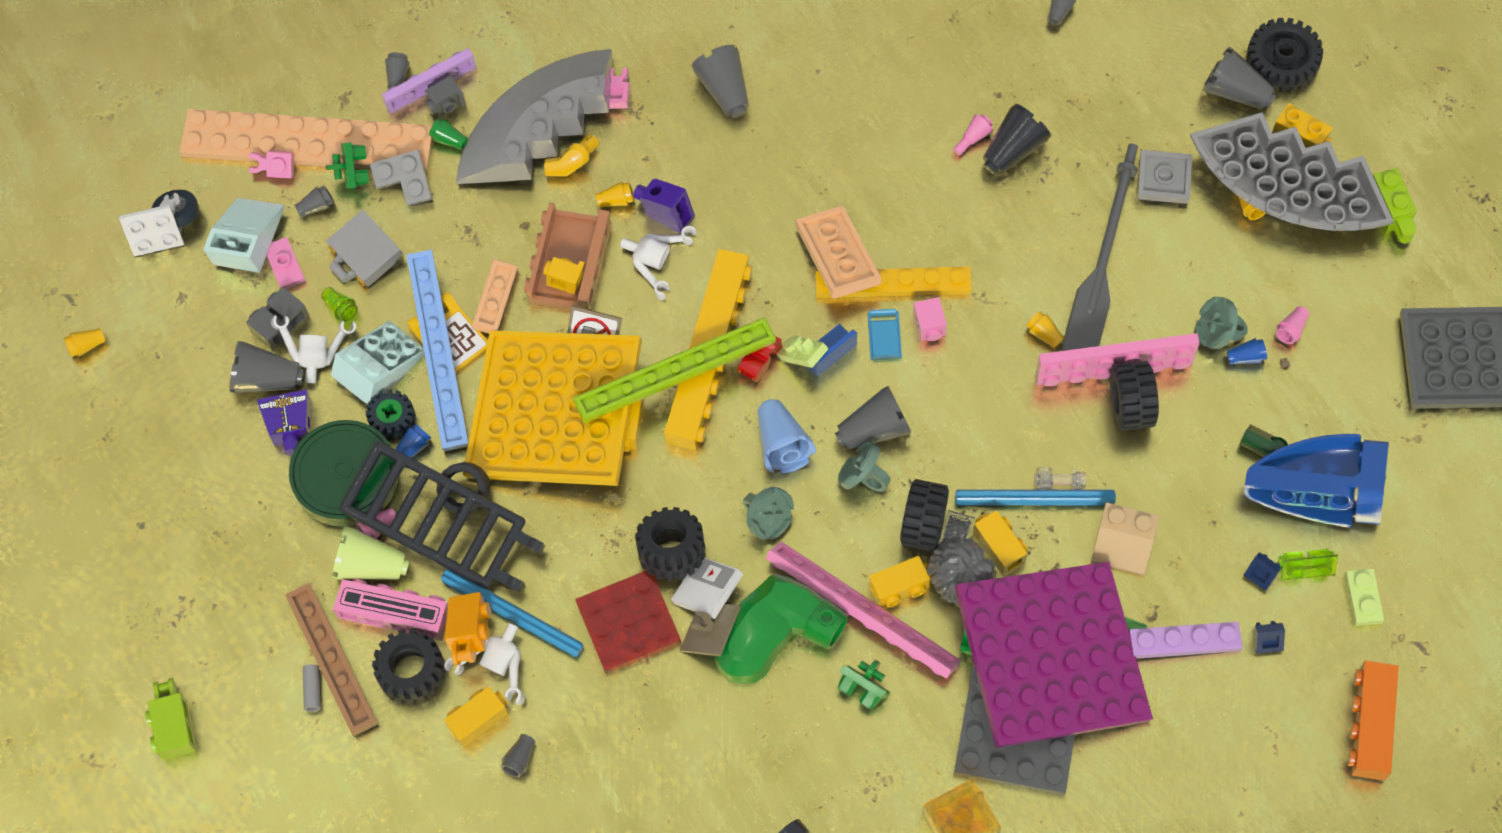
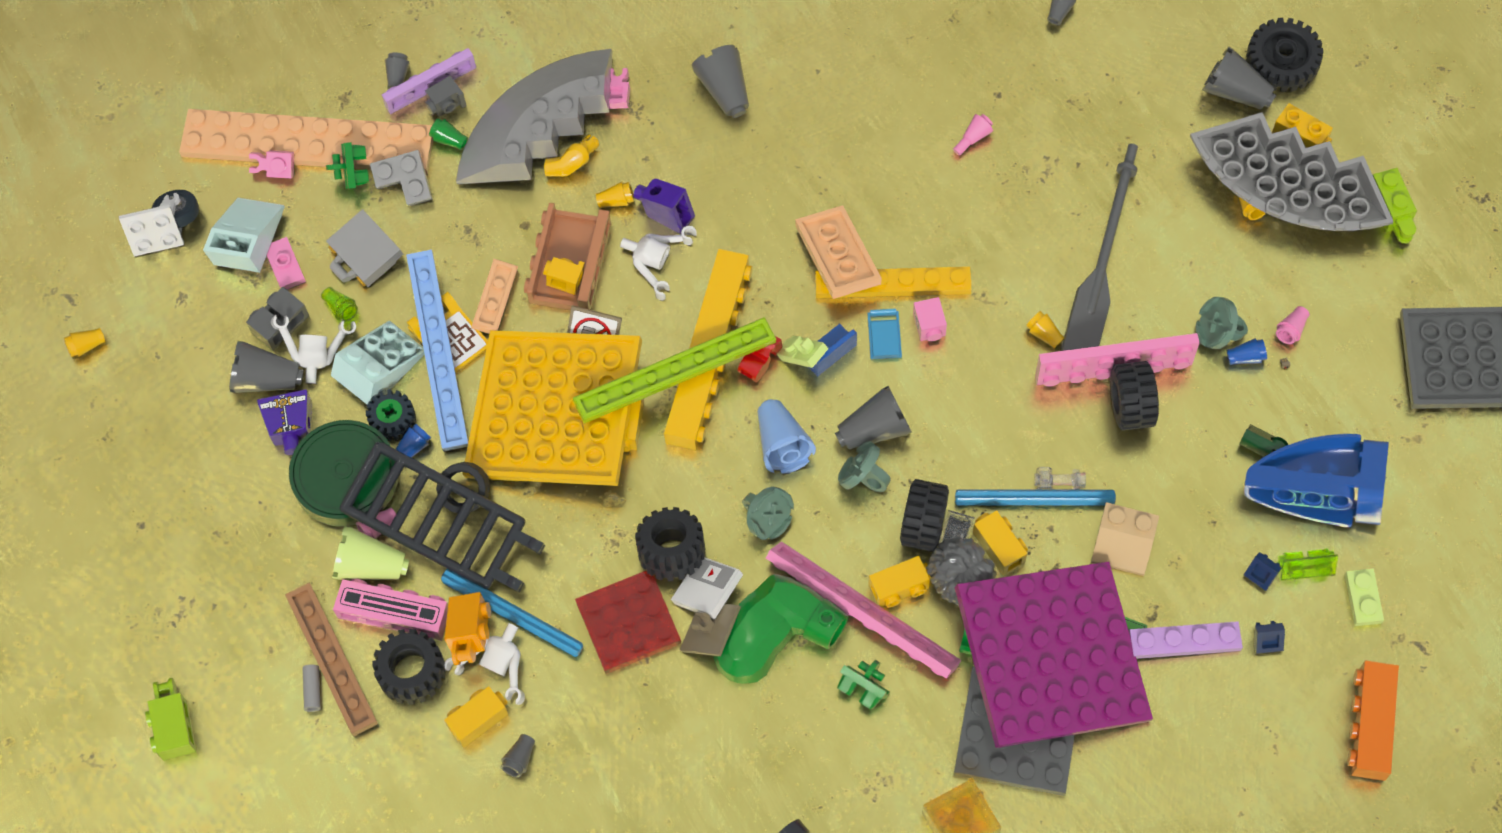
(315, 201): dark grey cone -> none
(1014, 140): black cone -> none
(1164, 176): light grey plate -> none

